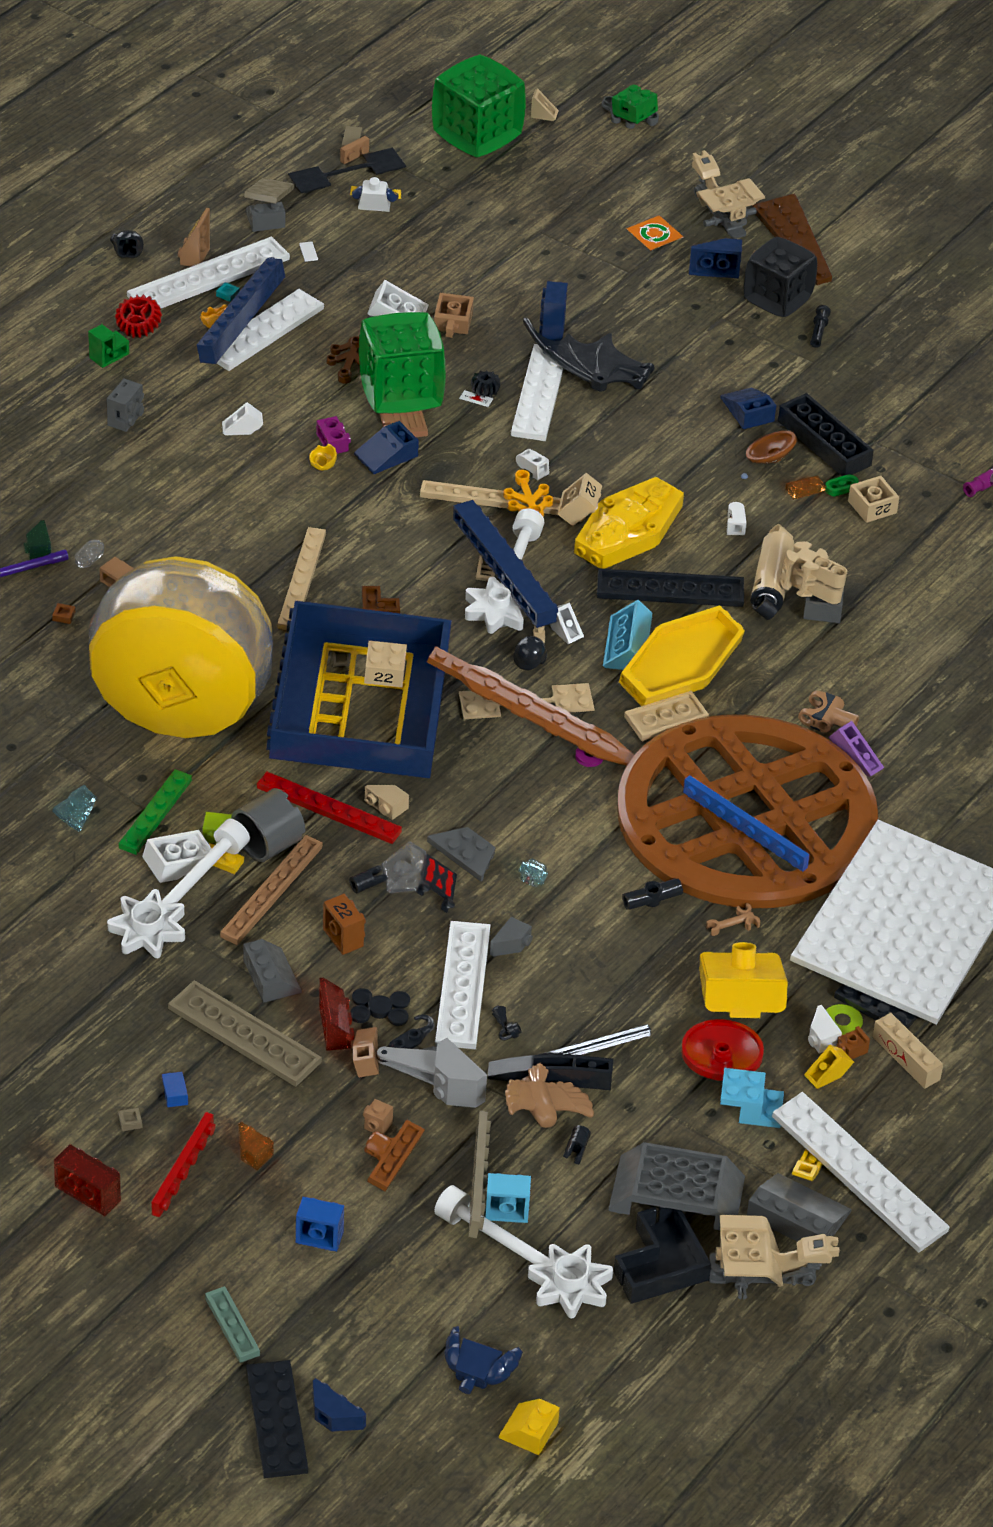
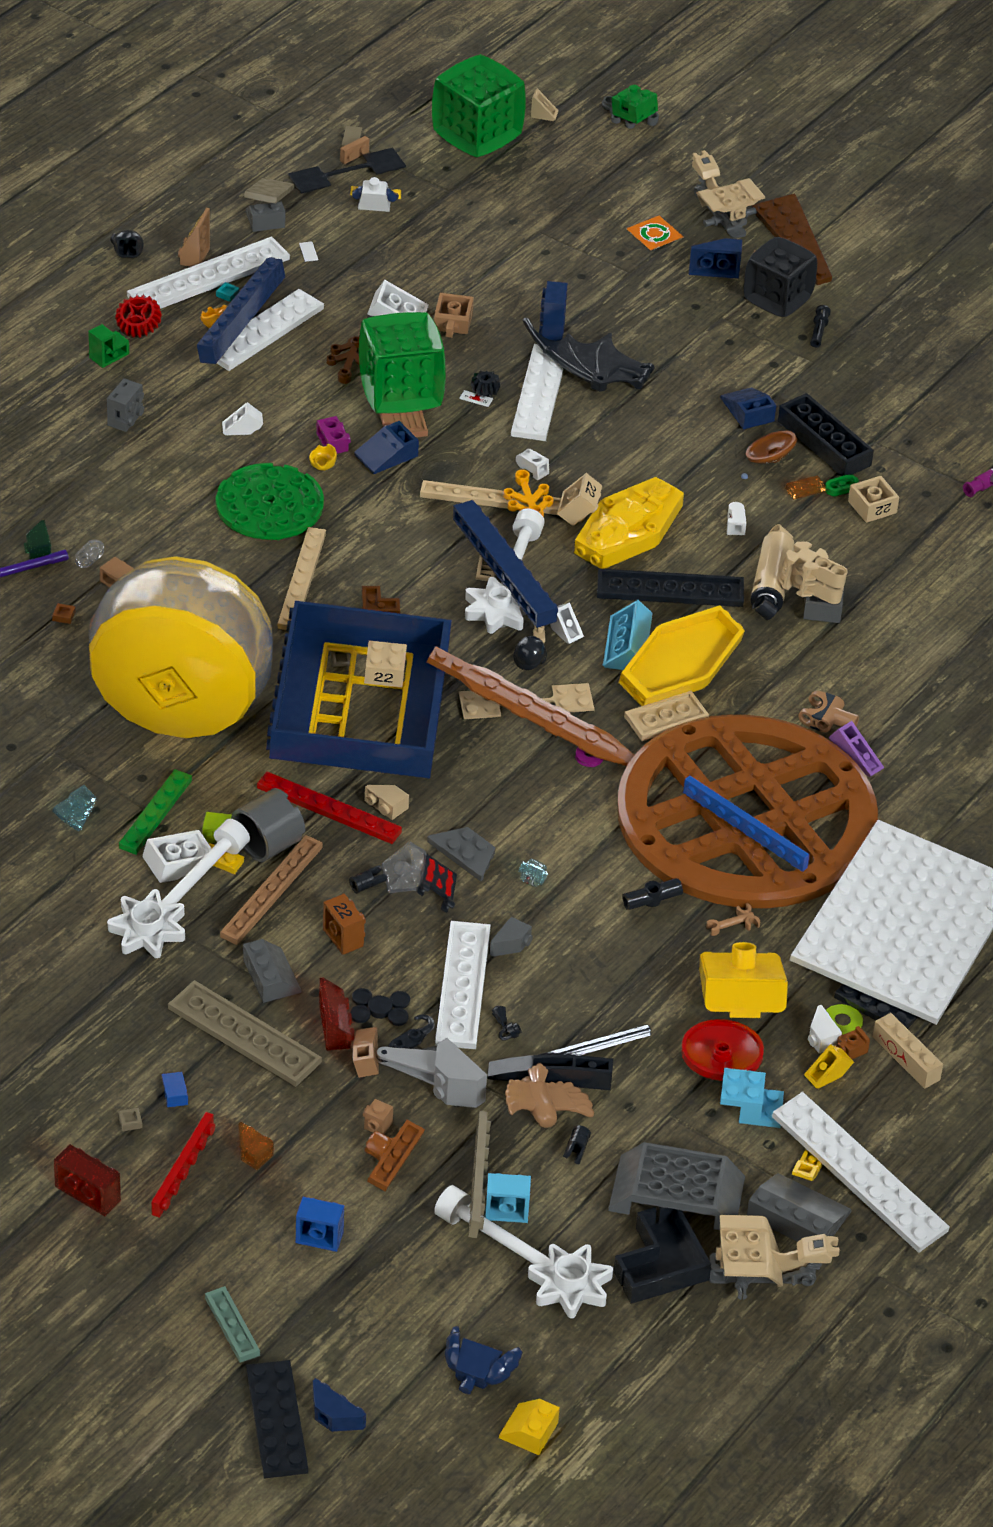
(245, 508): none -> green plate

